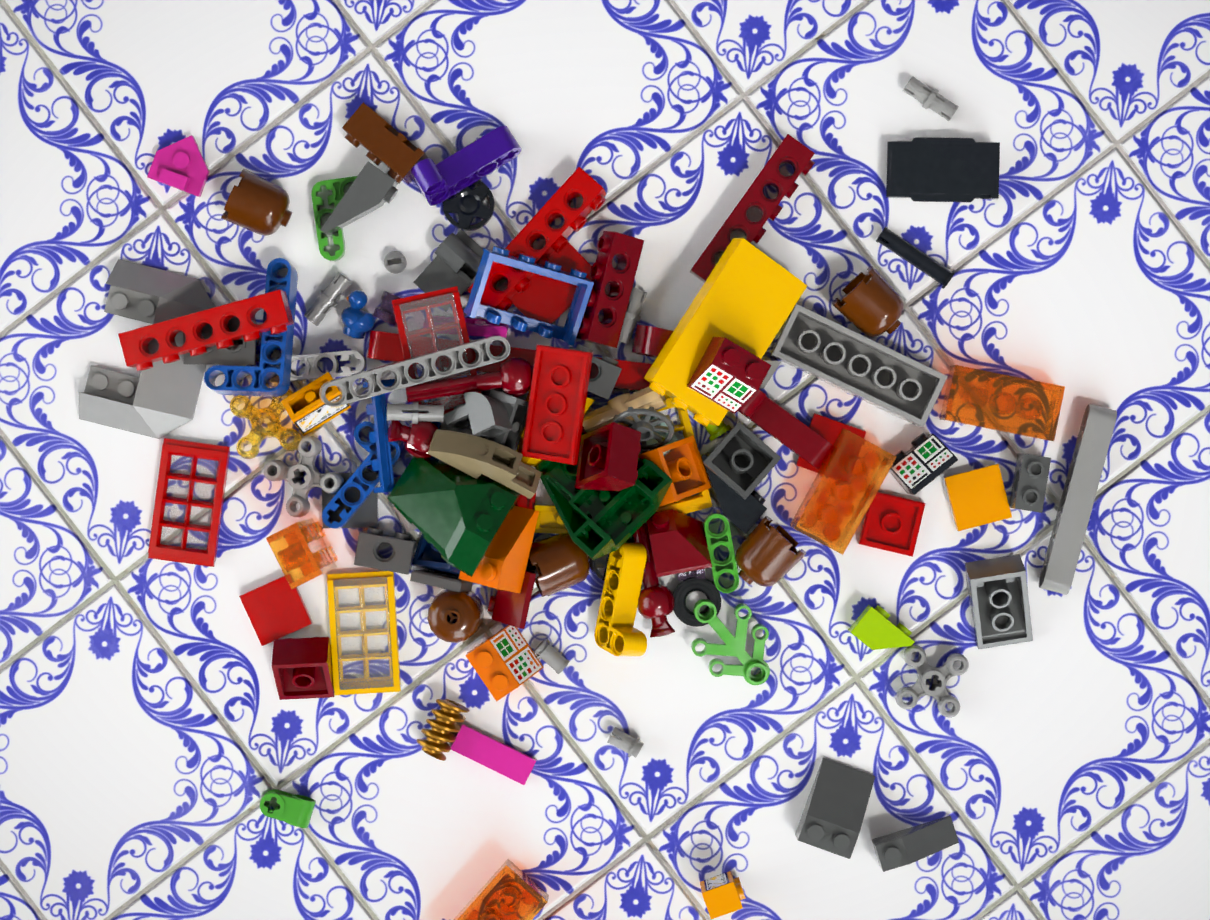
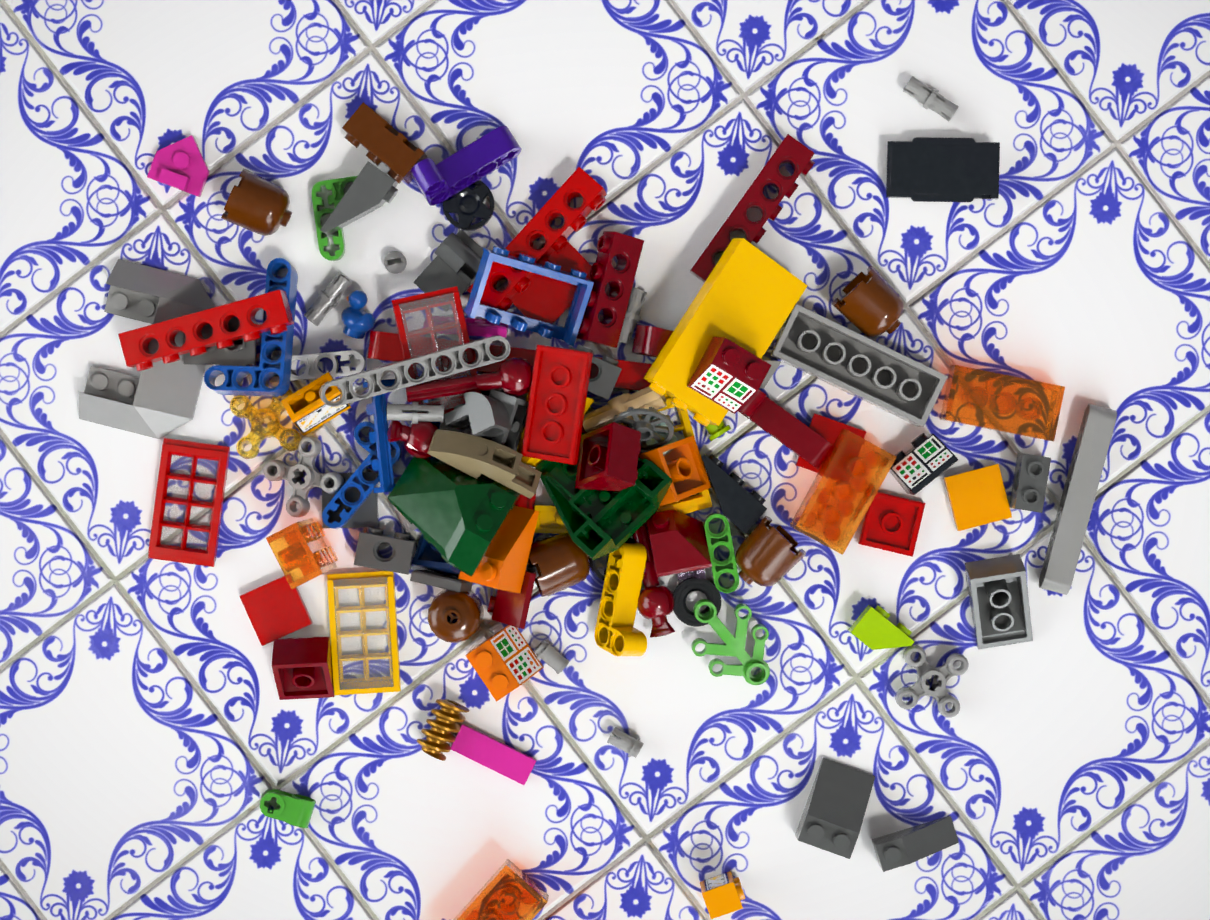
(385, 311): clear purple wheel -> none
(742, 460): dark grey slope -> none
(915, 257): black pin -> none

